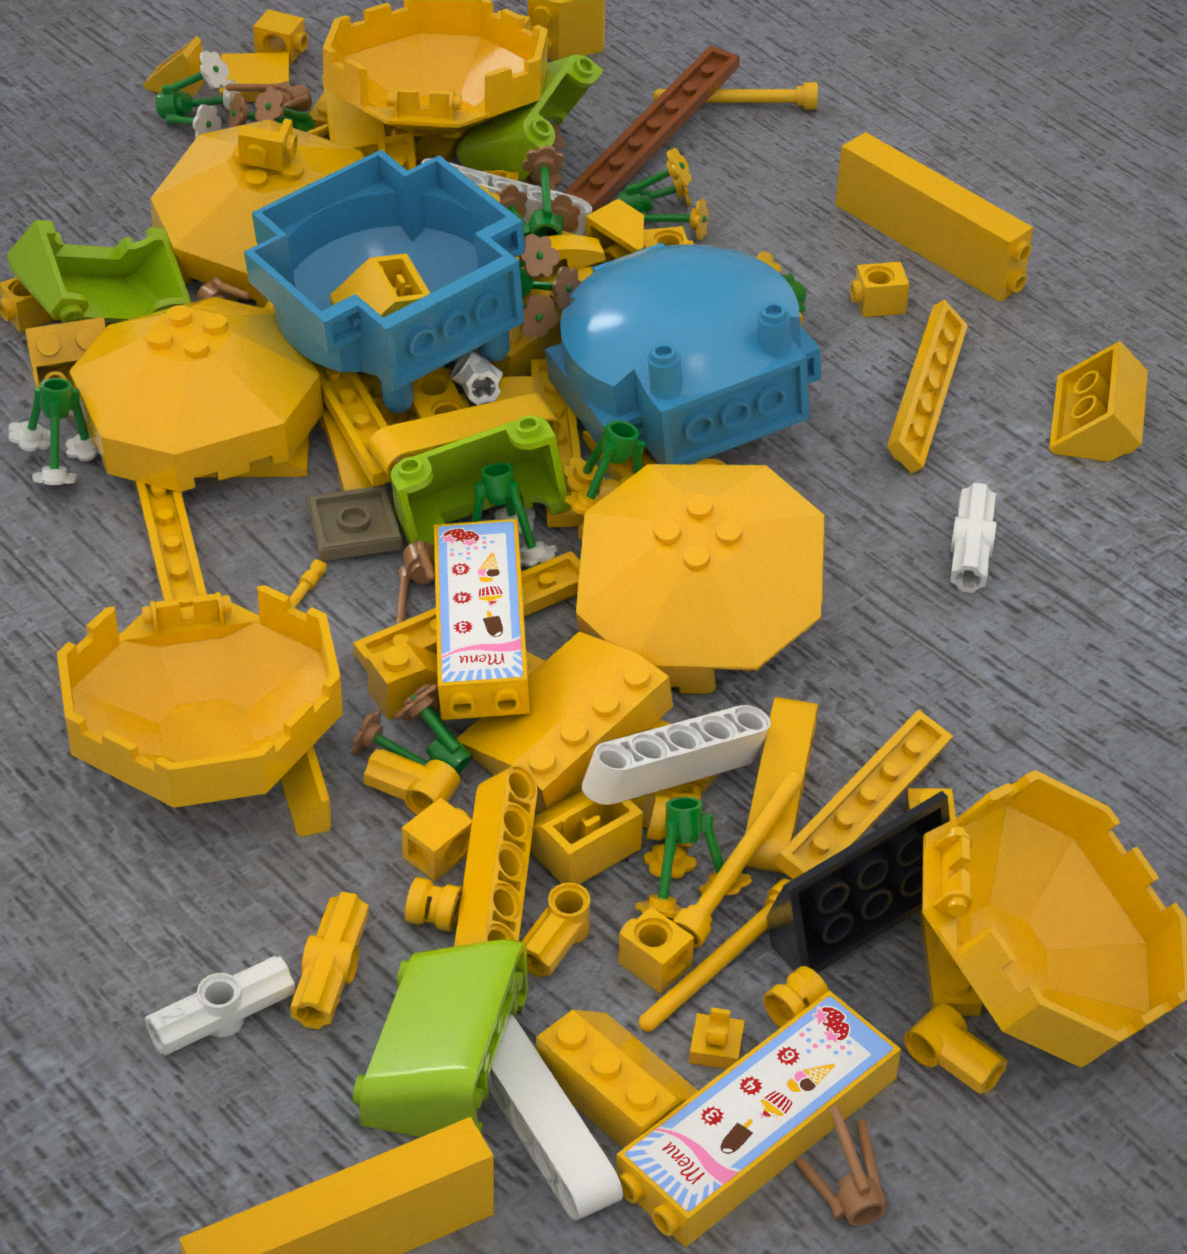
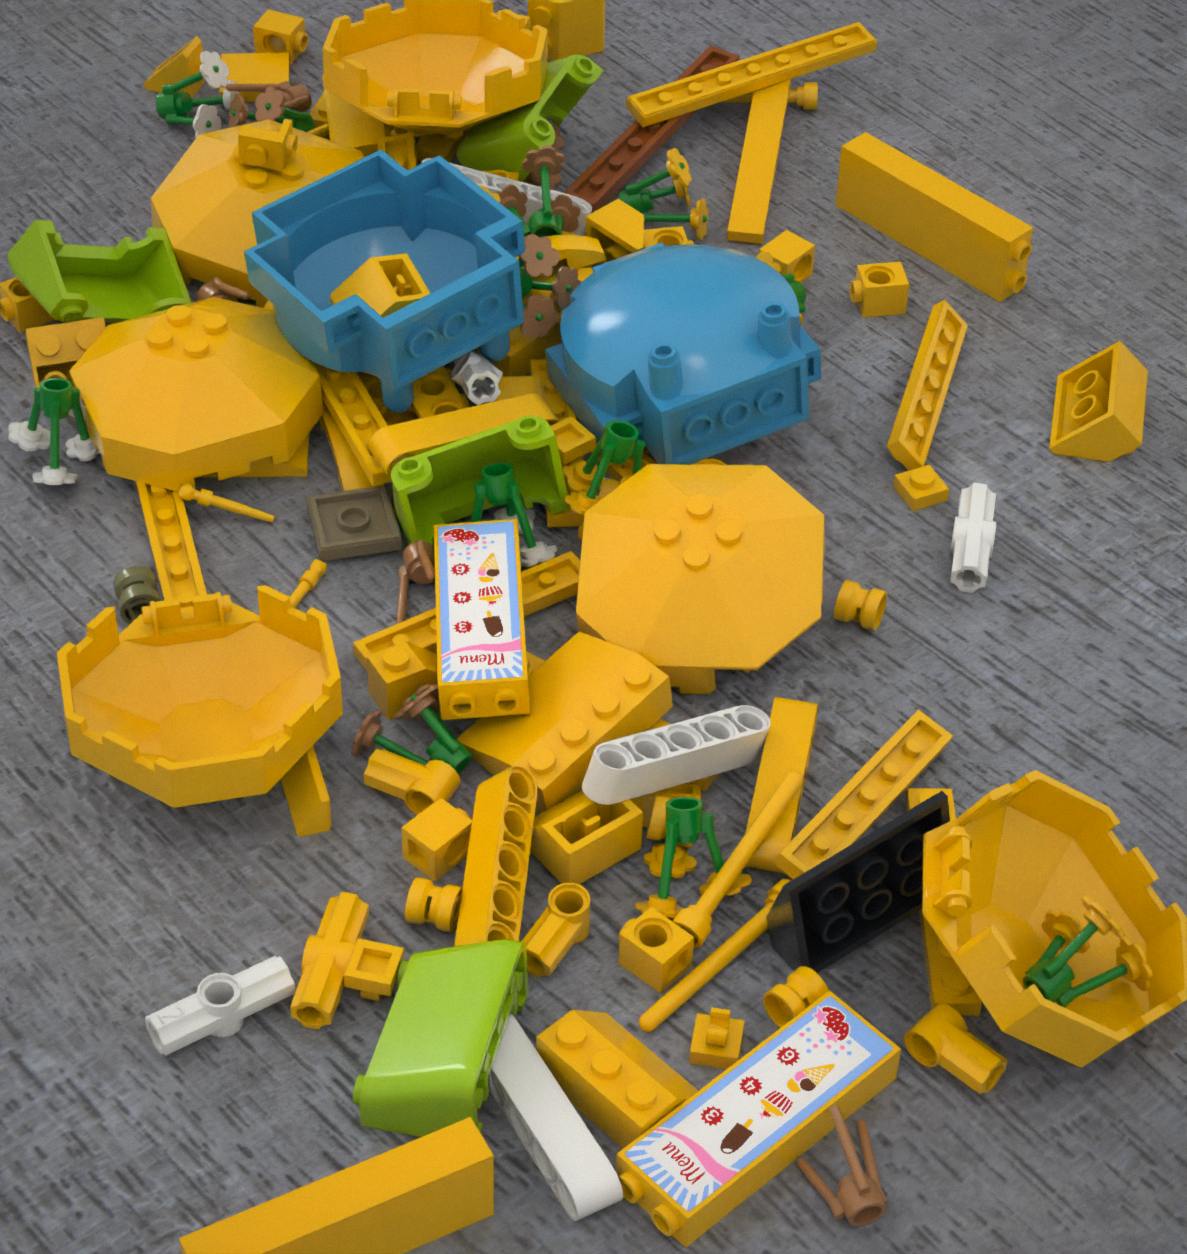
(134, 590): none -> olive wheel
(206, 498): none -> yellow piece
(373, 969): none -> yellow tile
(572, 440): none -> yellow tile
(750, 74): none -> yellow tile
(758, 164): none -> yellow tile
(792, 254): none -> yellow brick
(860, 605): none -> yellow wheel
(921, 487): none -> yellow plate
(1054, 975): none -> plant

